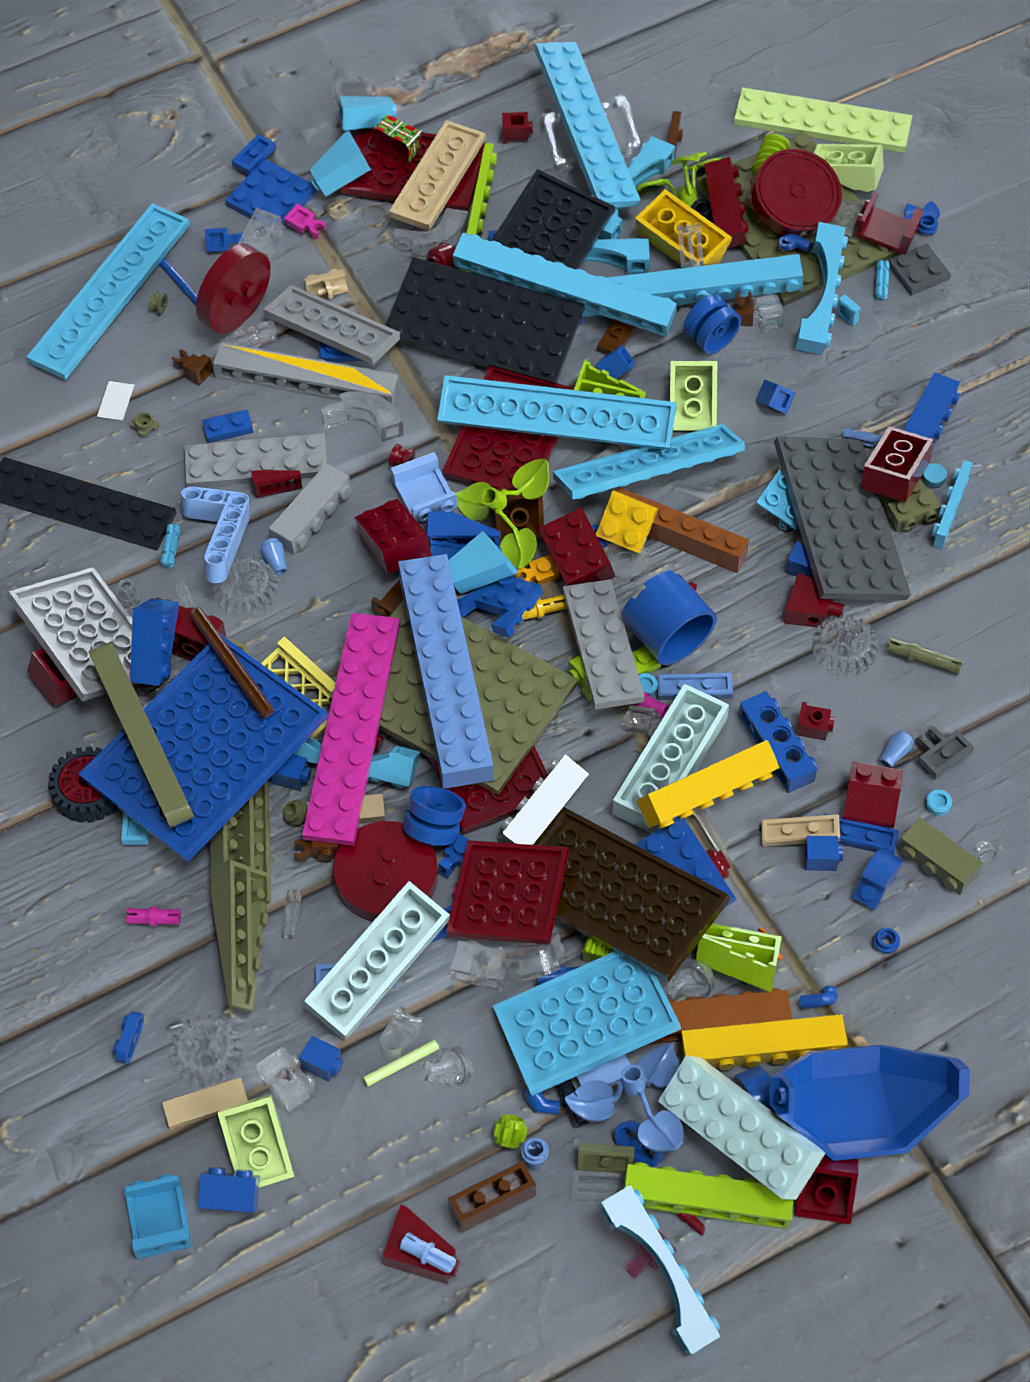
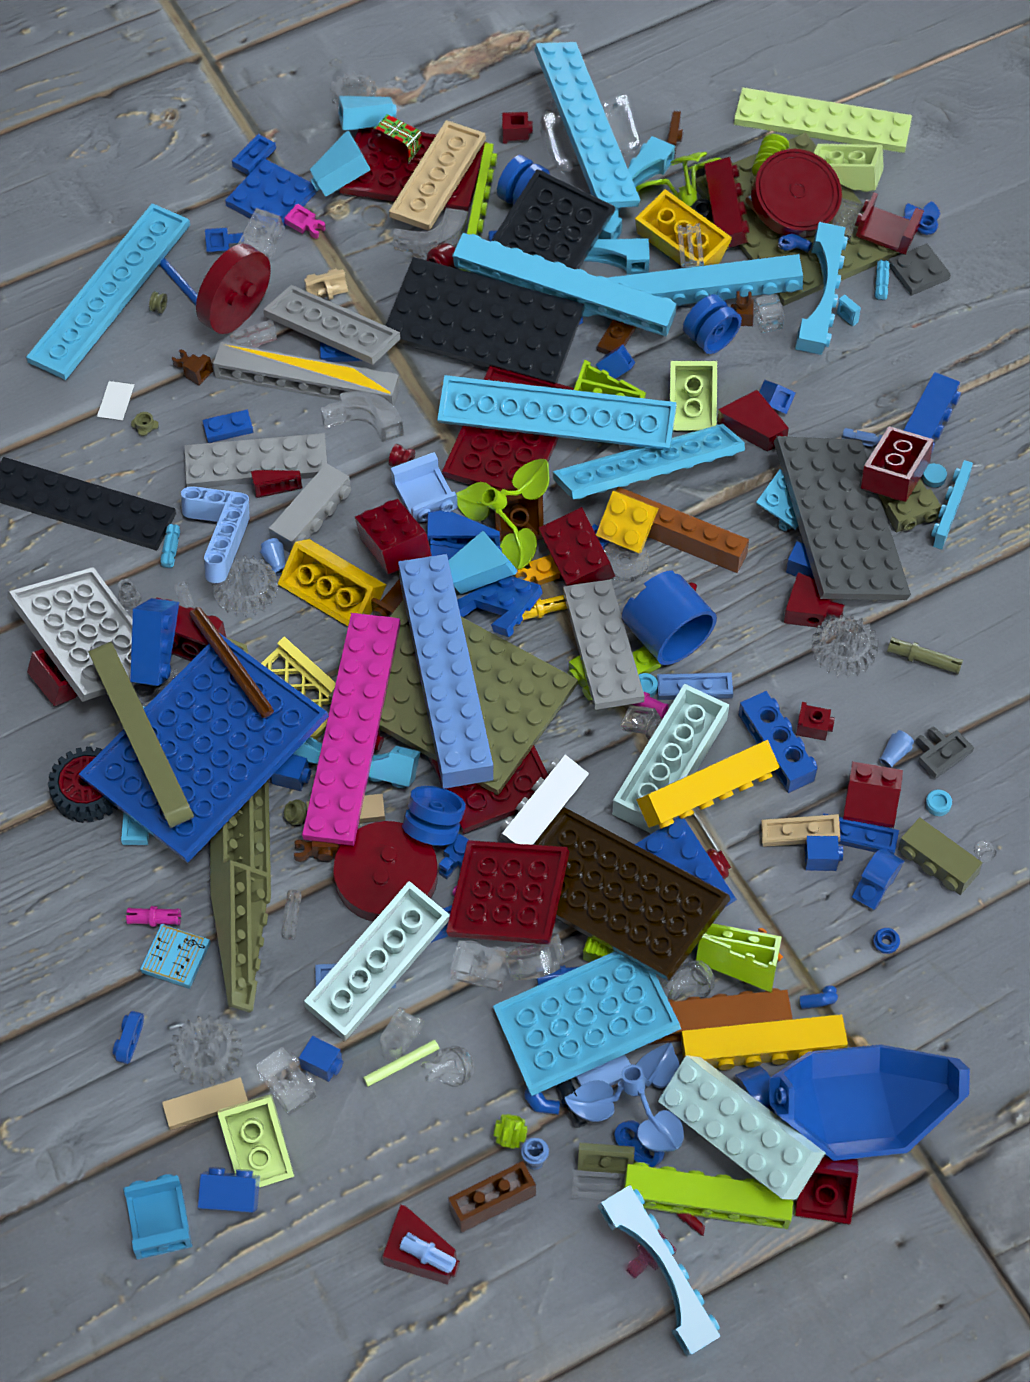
(175, 956): none -> medium azure tile
(329, 581): none -> yellow slope
(516, 177): none -> blue wheel
(753, 420): none -> dark red slope

